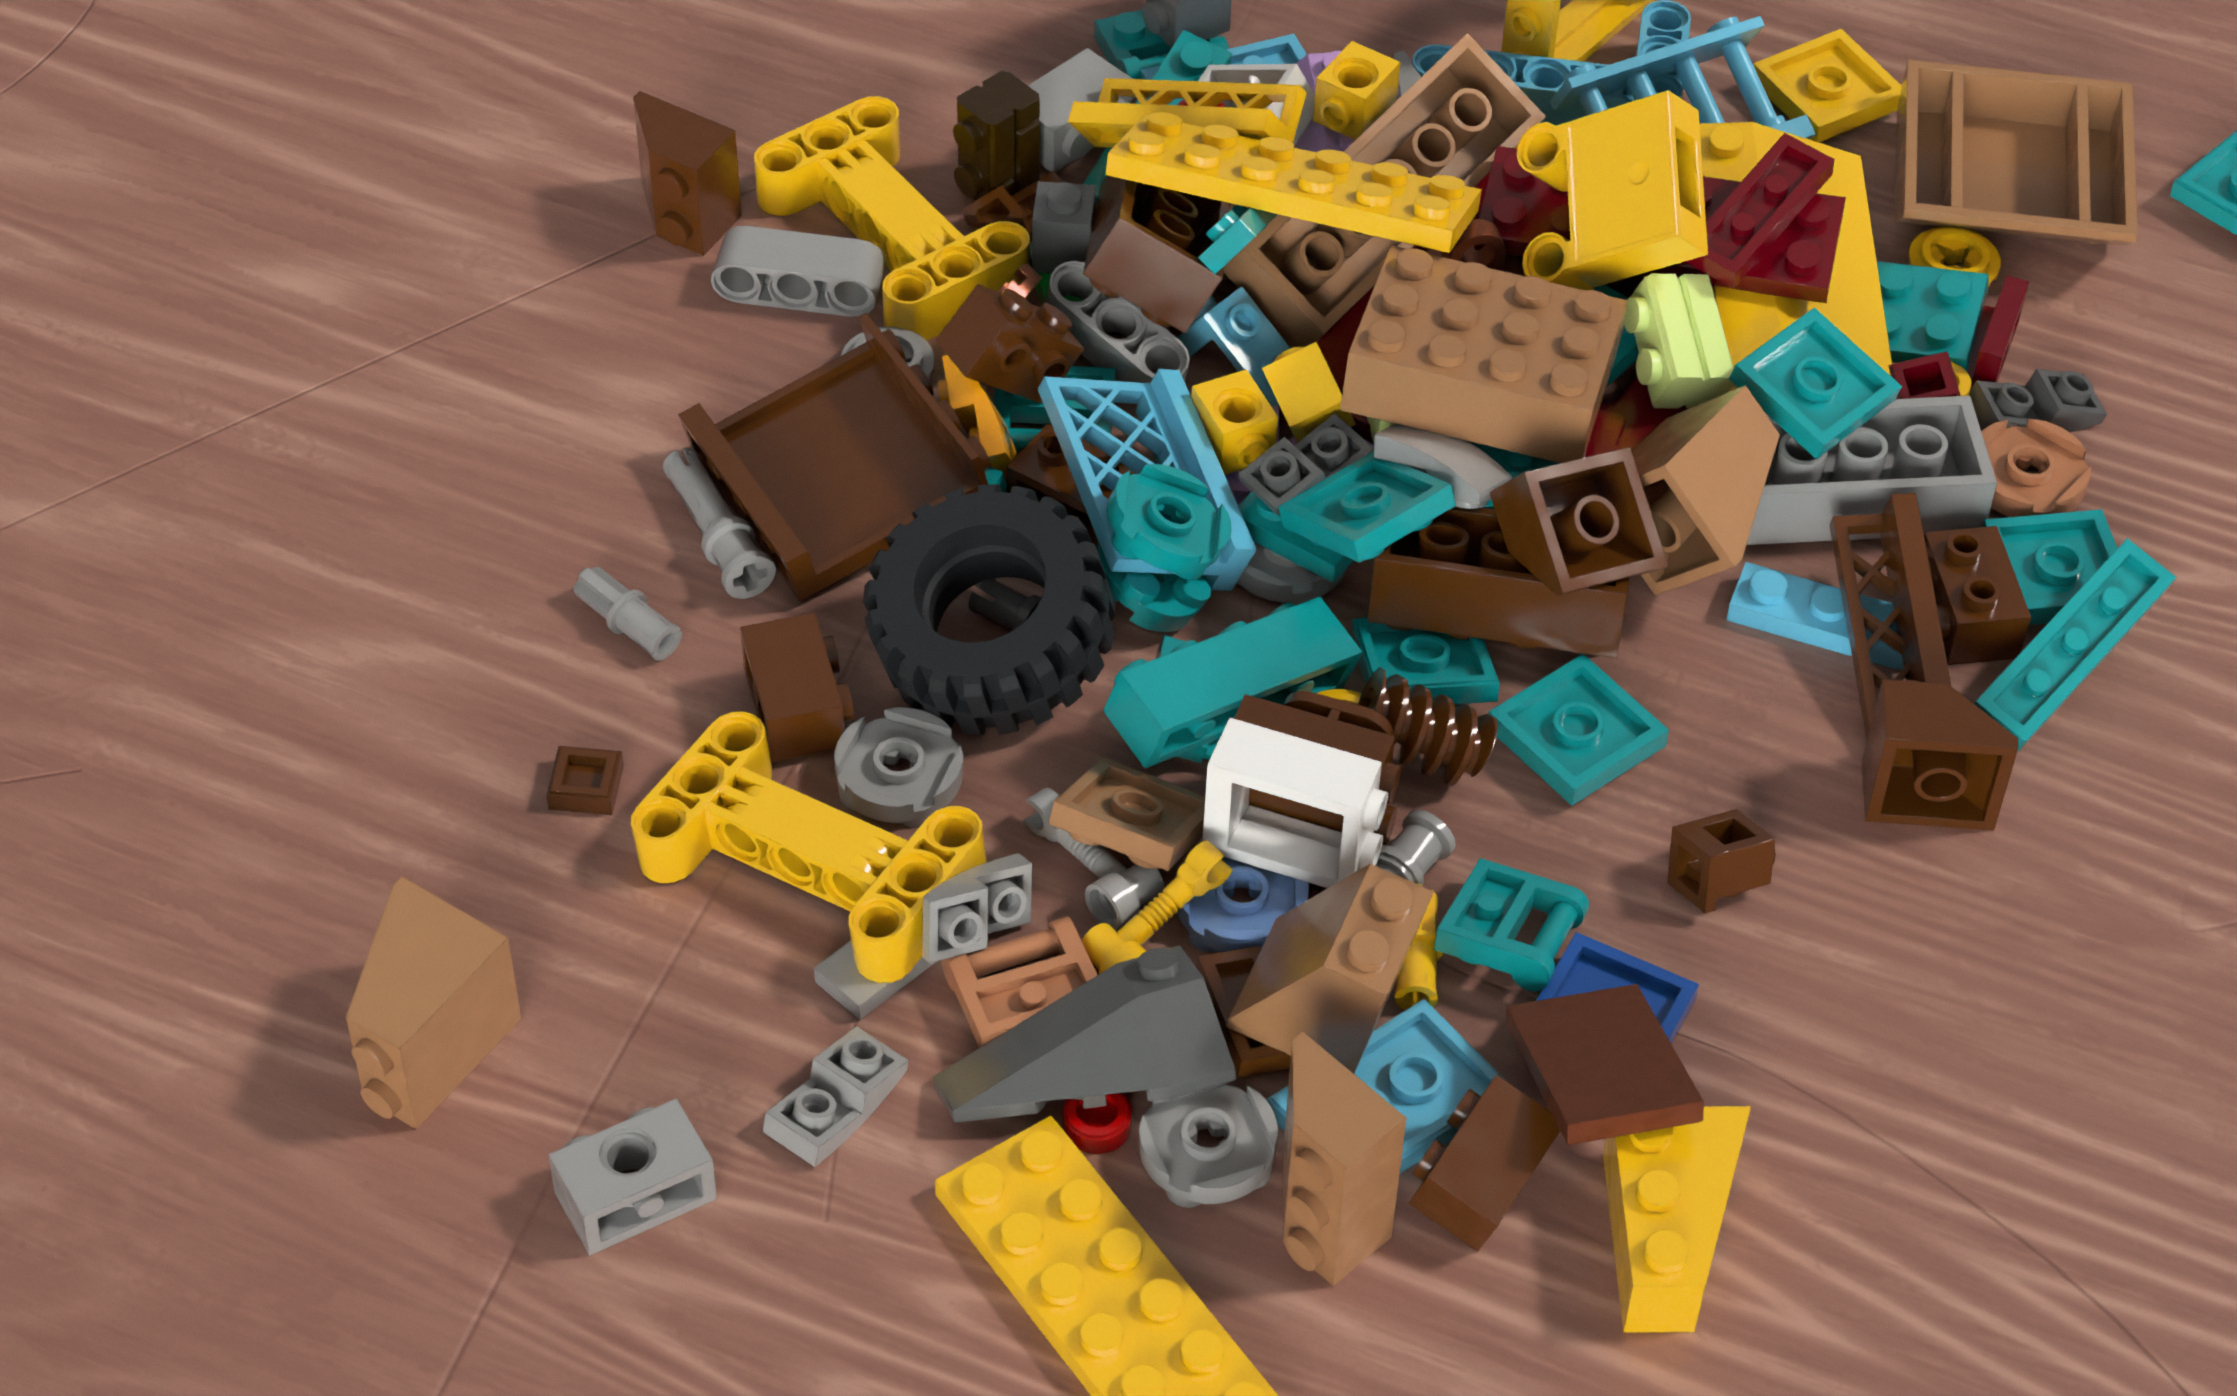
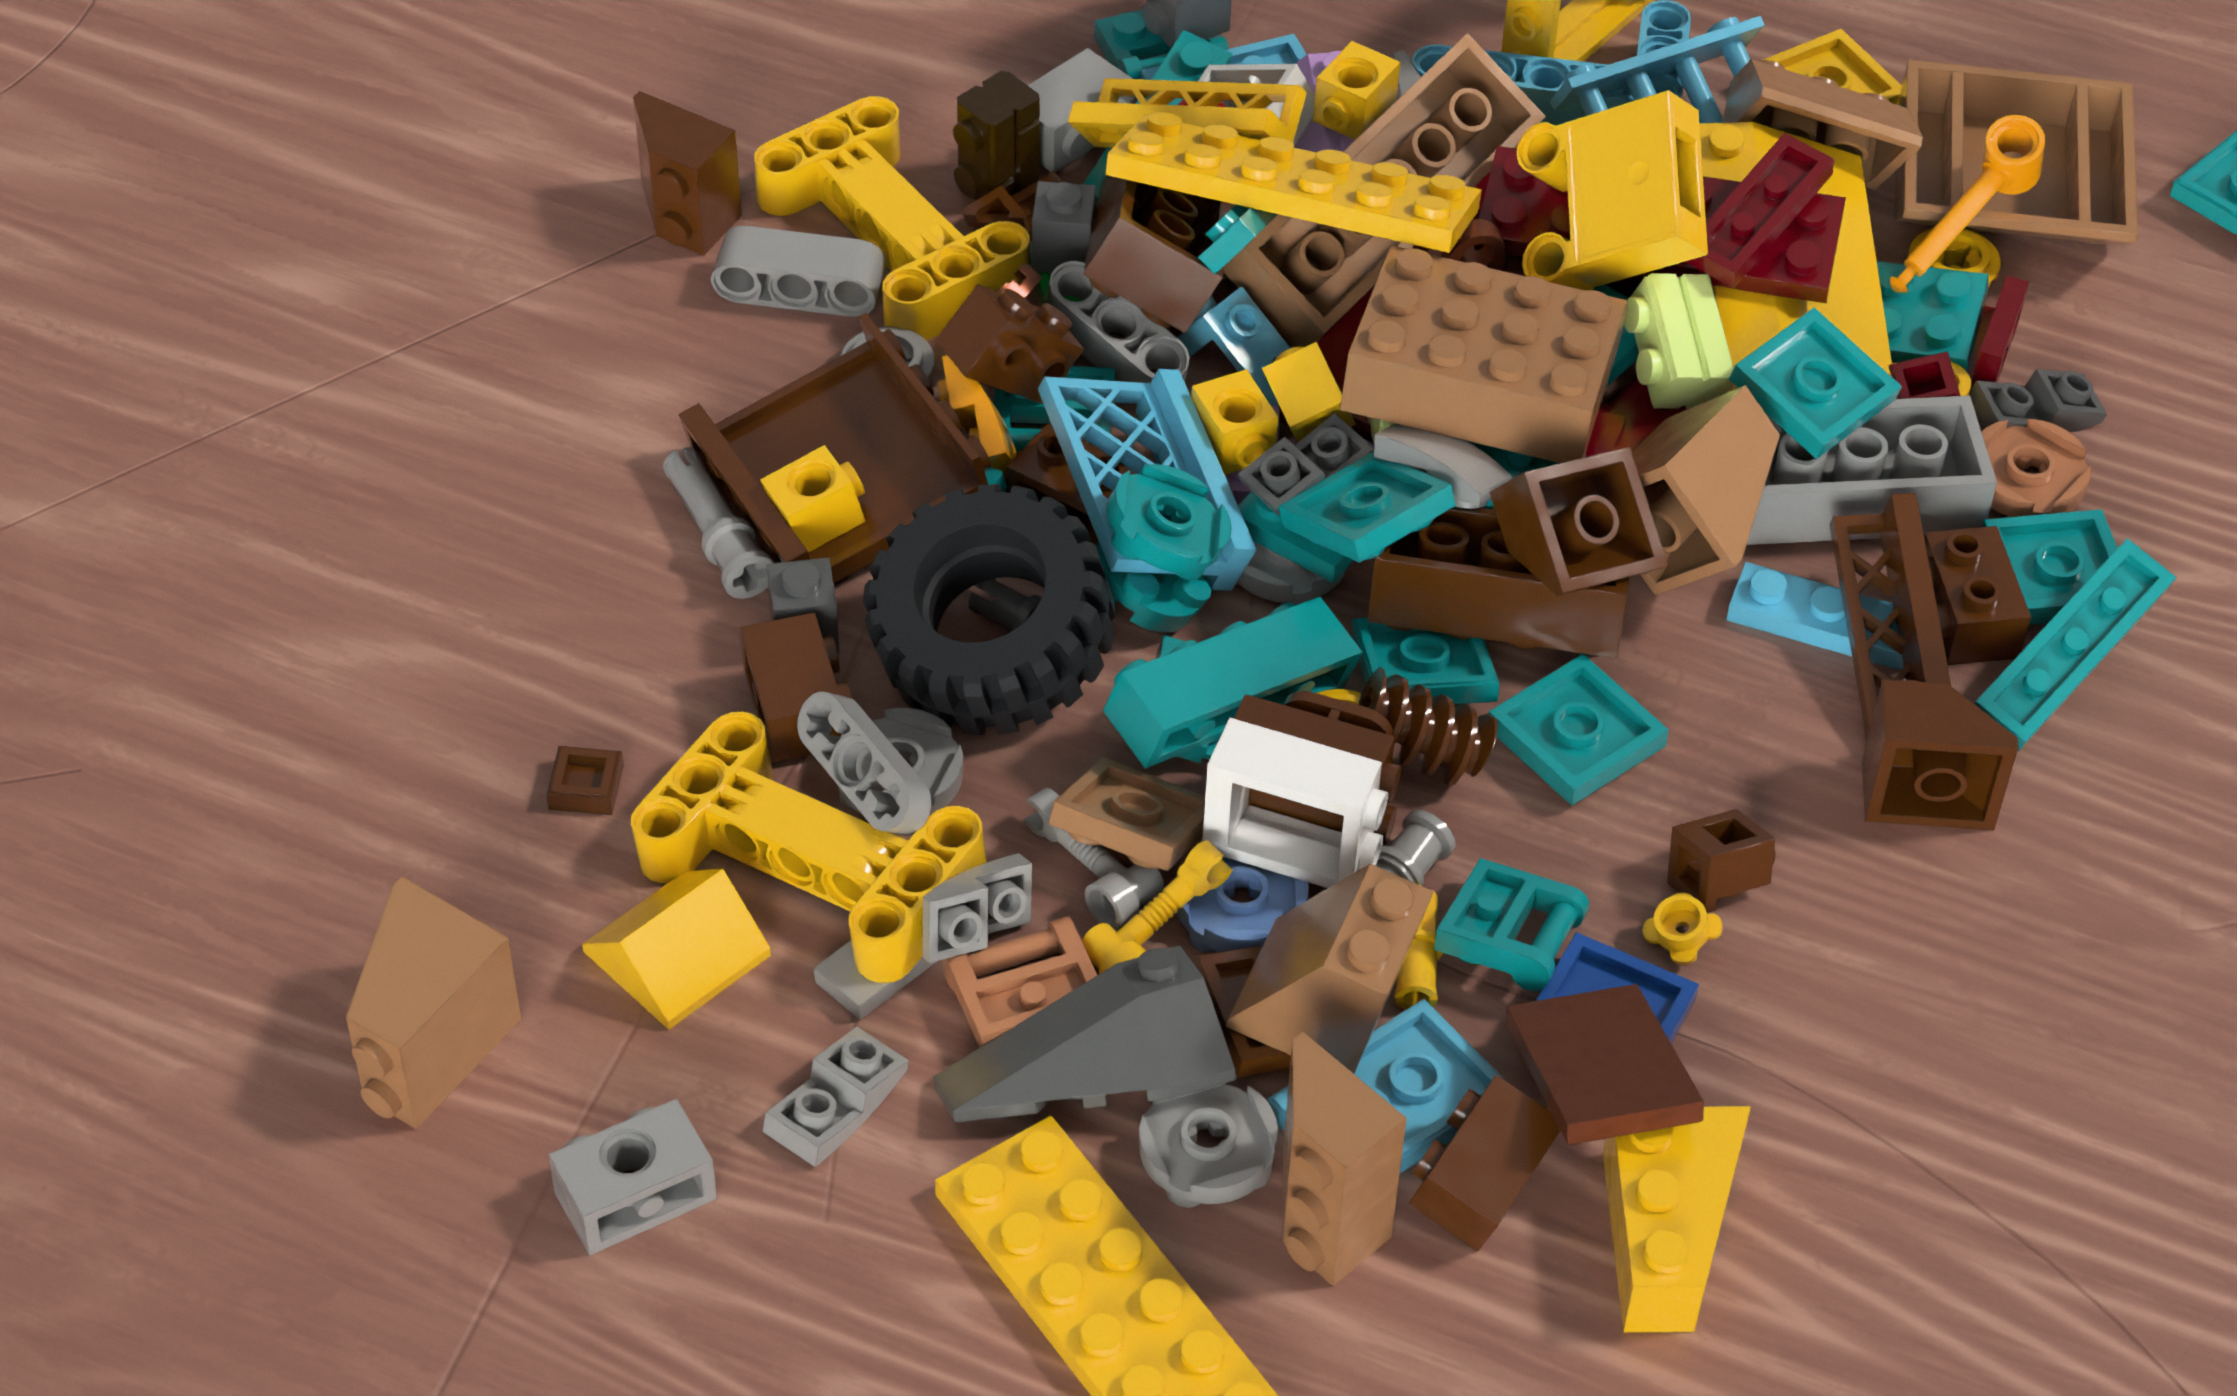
(628, 612): light grey axle -> none
(681, 945): none -> yellow slope
(804, 589): none -> dark grey brick
(816, 497): none -> yellow brick
(887, 767): none -> light grey beam
(1098, 1128): red tile -> none
(1678, 911): none -> yellow plate
(1826, 114): none -> medium nougat slope
(1999, 174): none -> light orange piece

